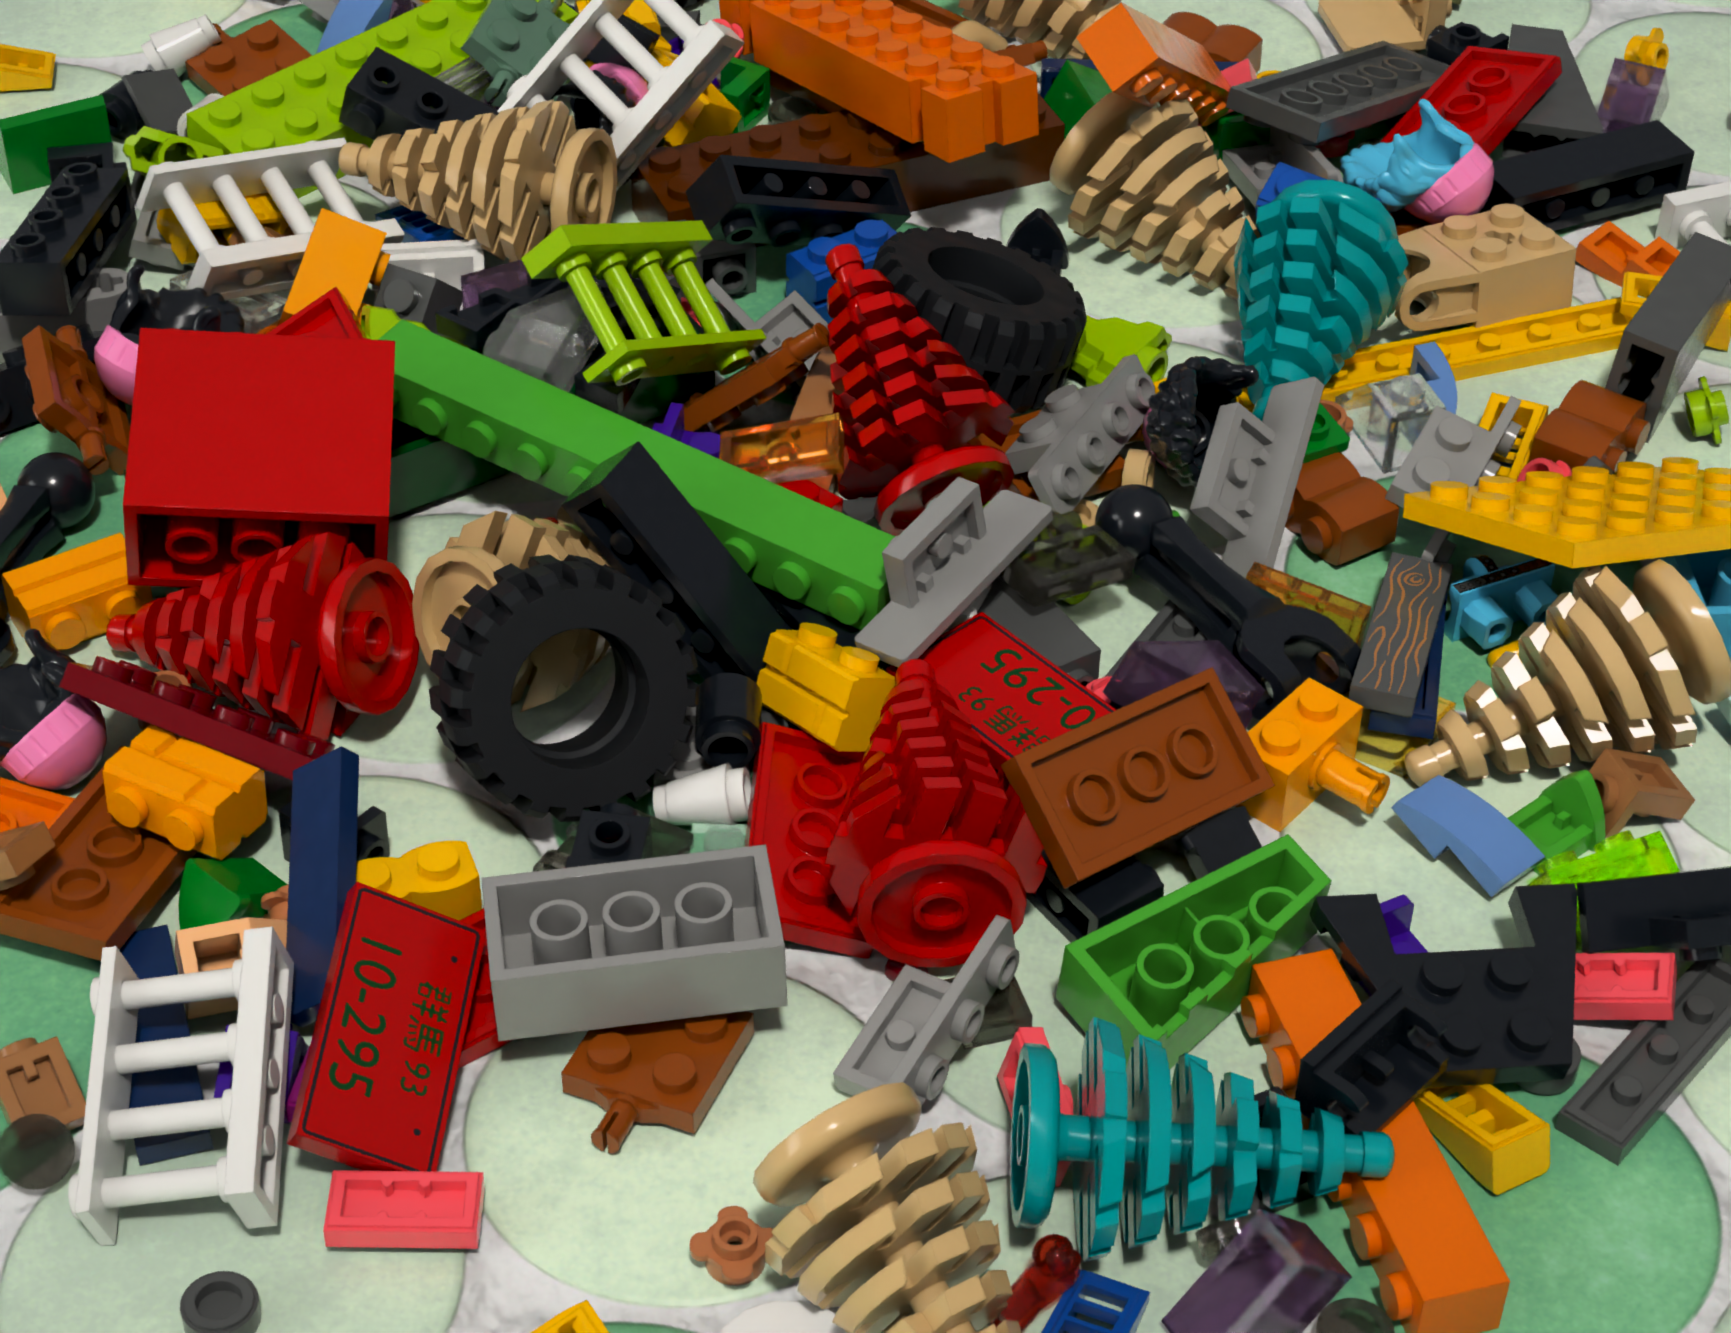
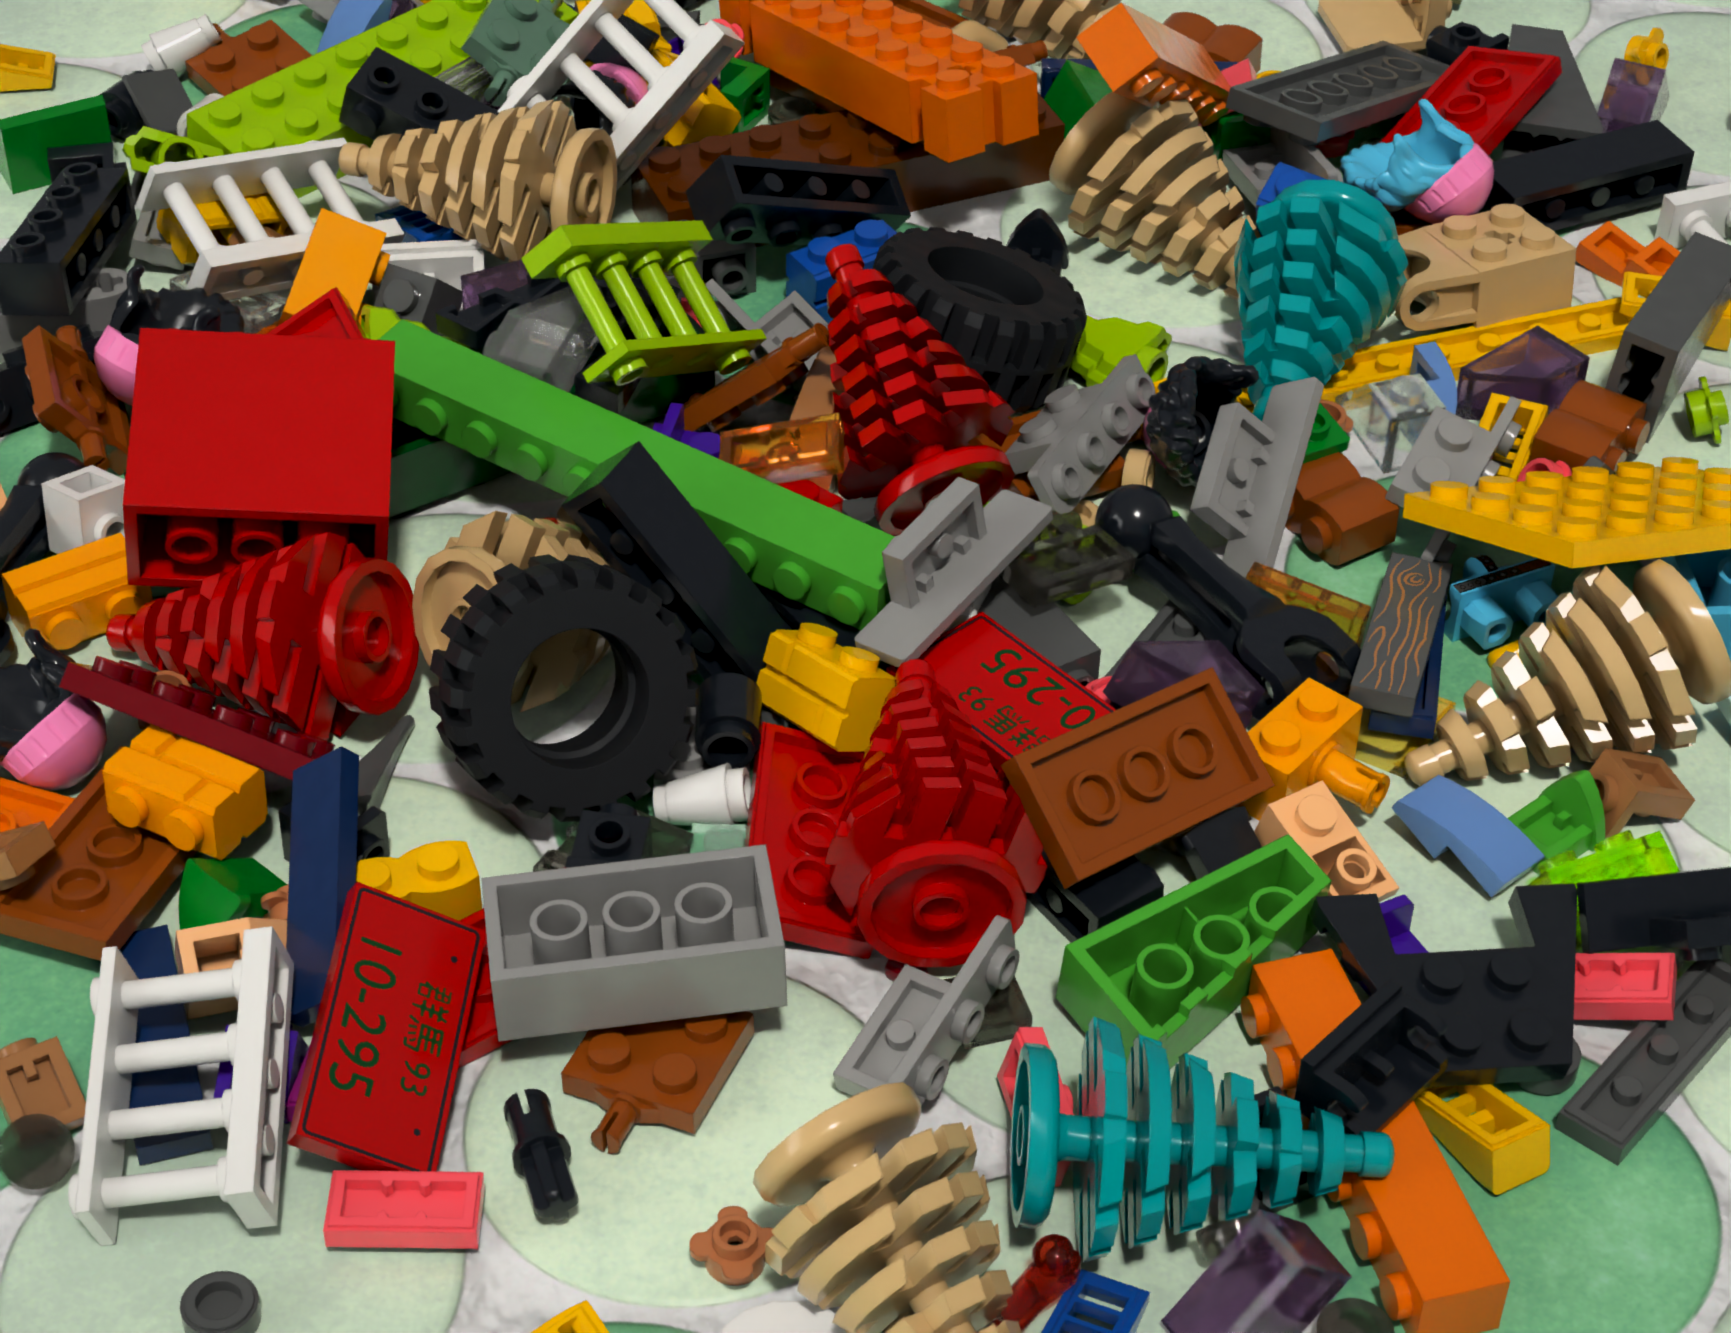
(82, 507): none -> white brick
(378, 765): none -> dark grey piece
(541, 1155): none -> black axle
(1329, 839): none -> light nougat slope
(1527, 367): none -> slope

